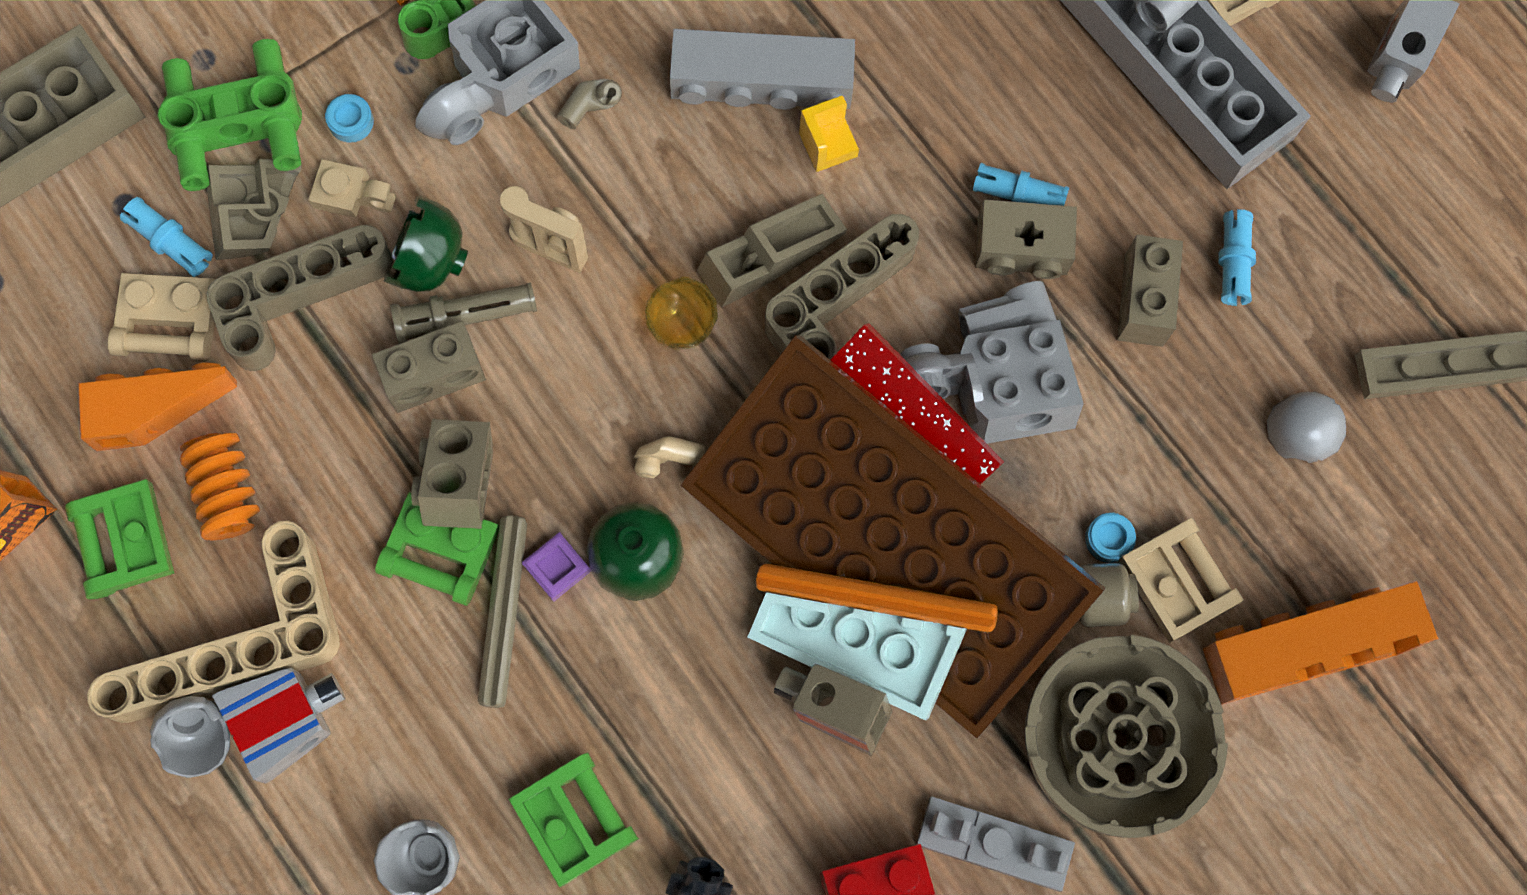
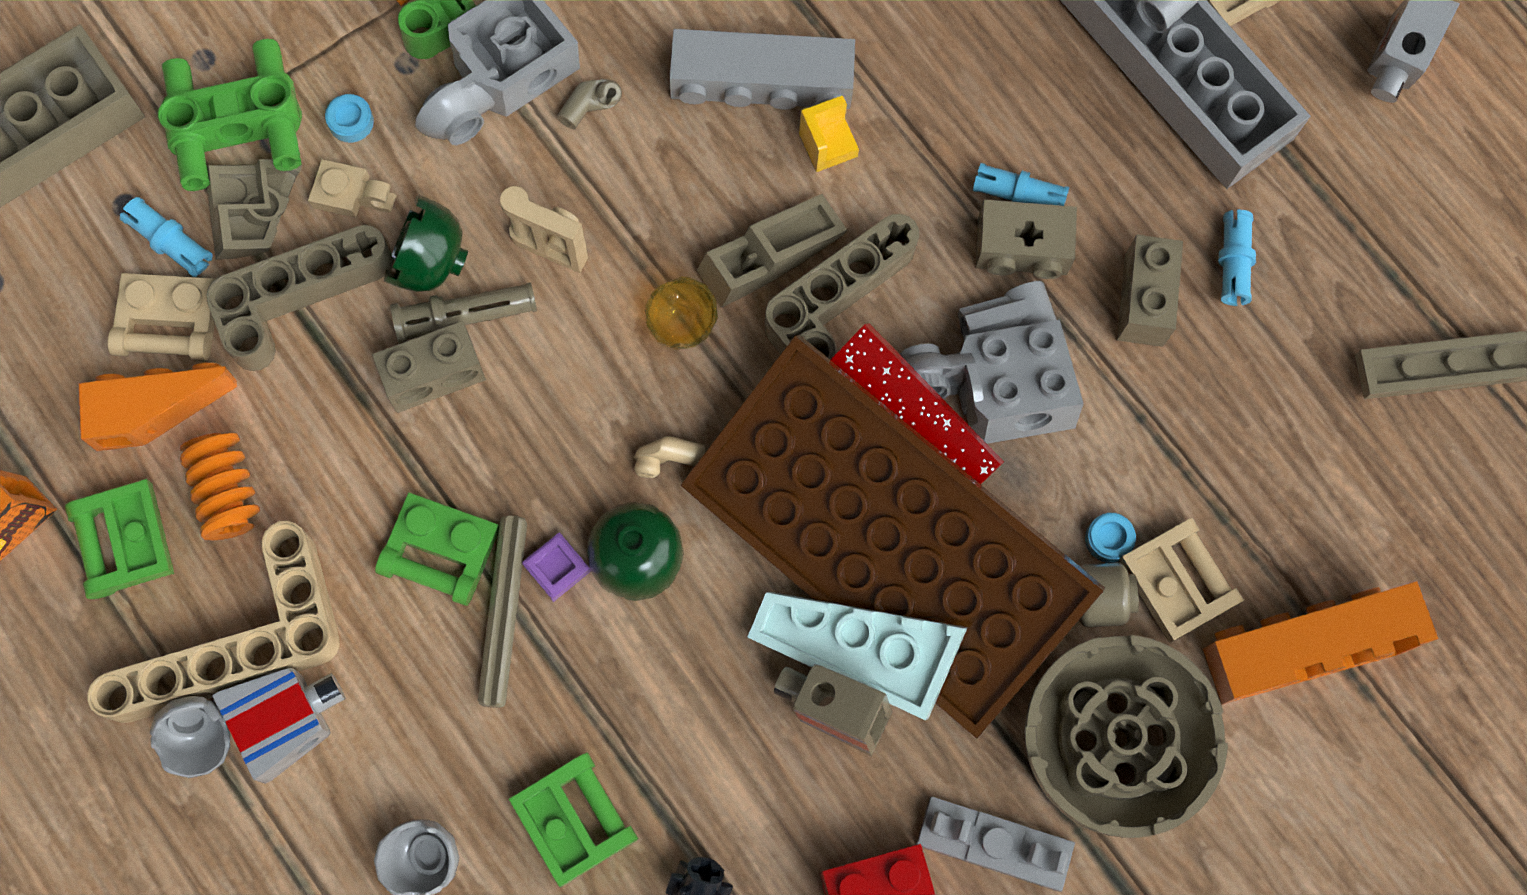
(454, 474): dark tan brick -> none
(877, 597): orange axle -> none
(1307, 427): light grey hair -> none

